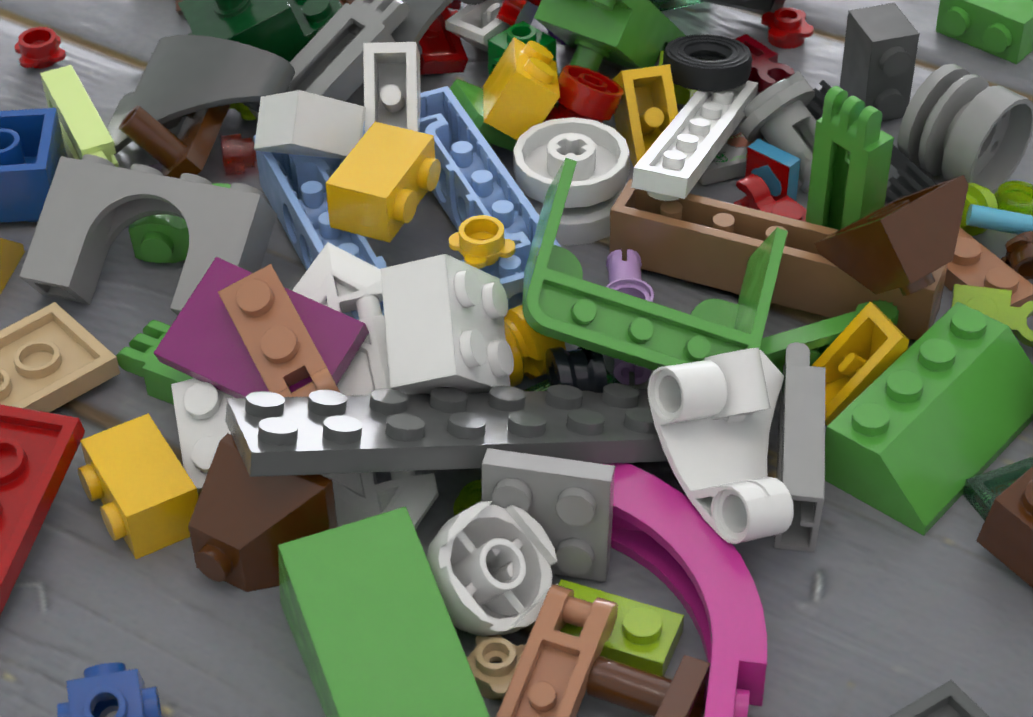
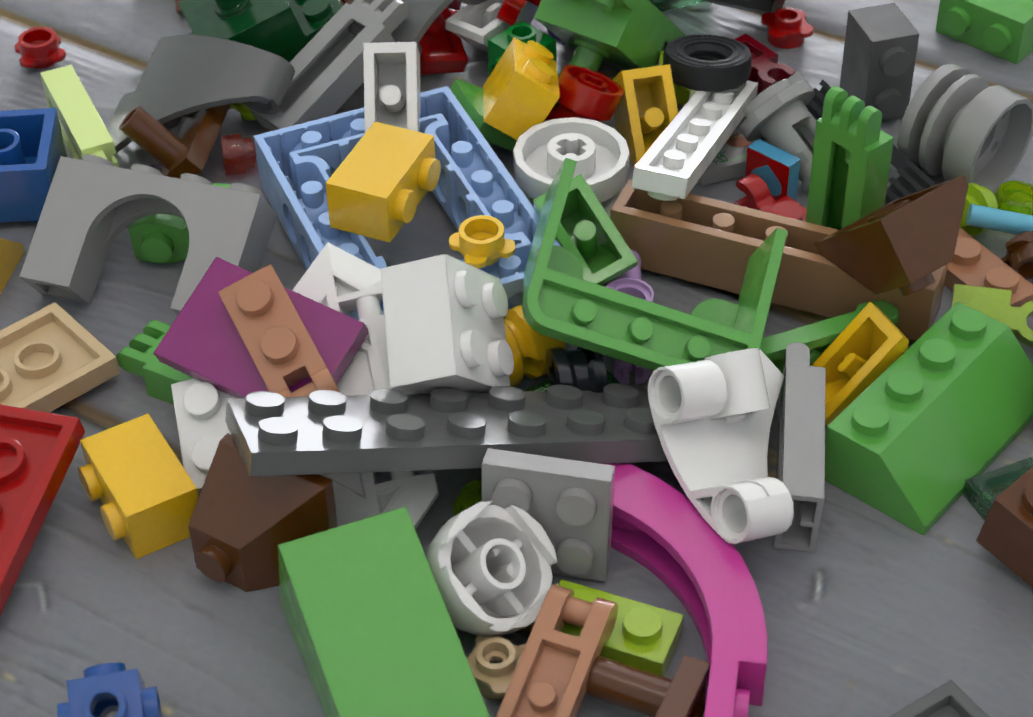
(308, 125): white slope -> none
(591, 235): none -> bright green slope

